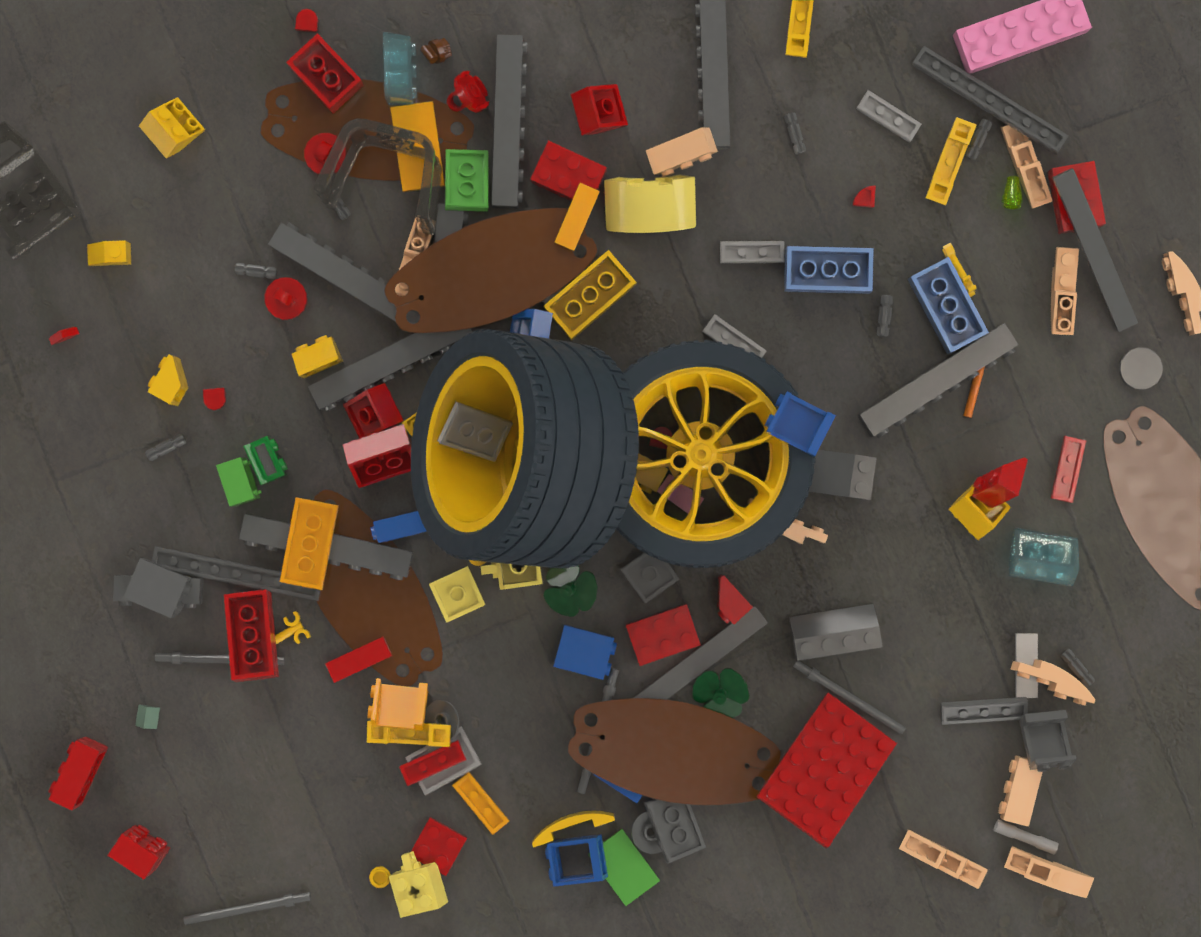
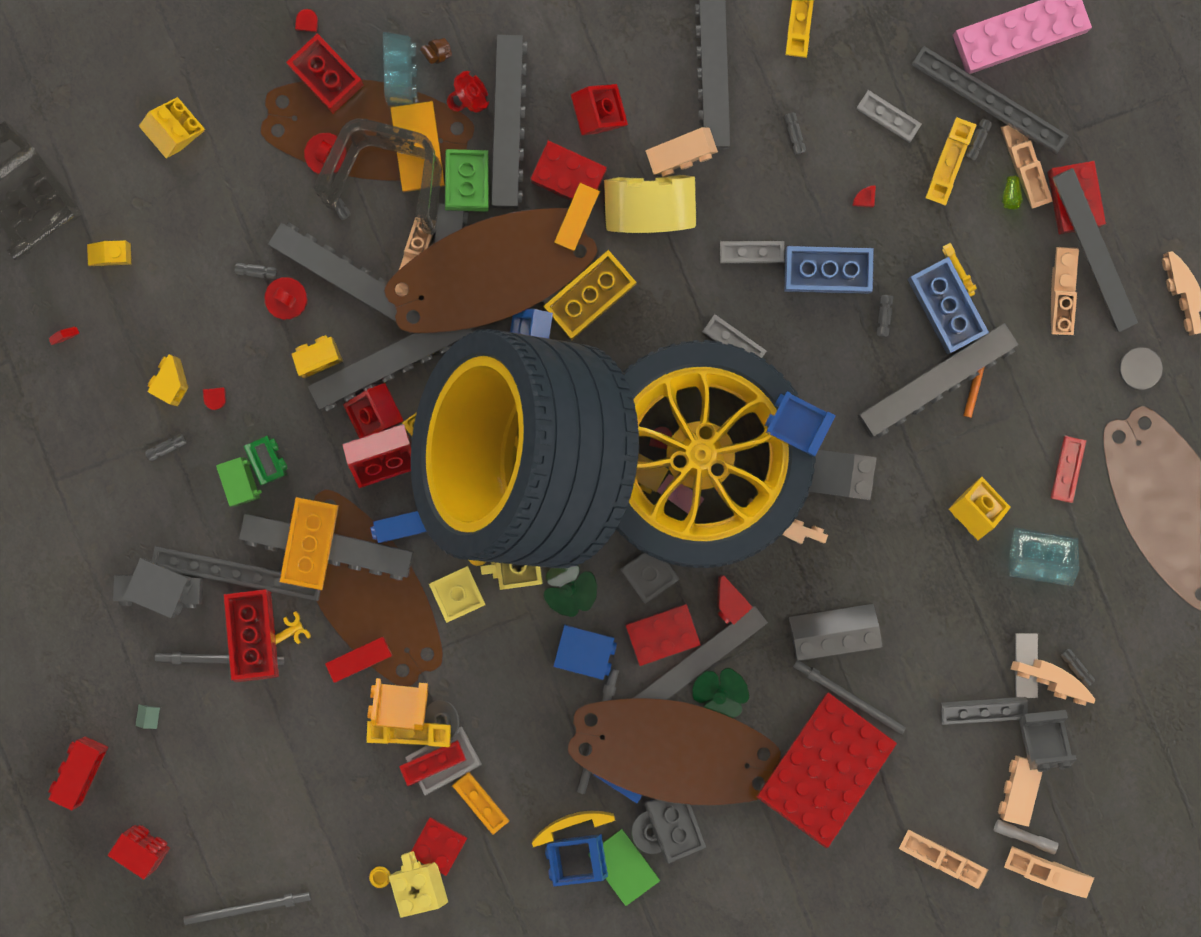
(475, 431): light grey tile -> none
(1000, 483): red slope -> none

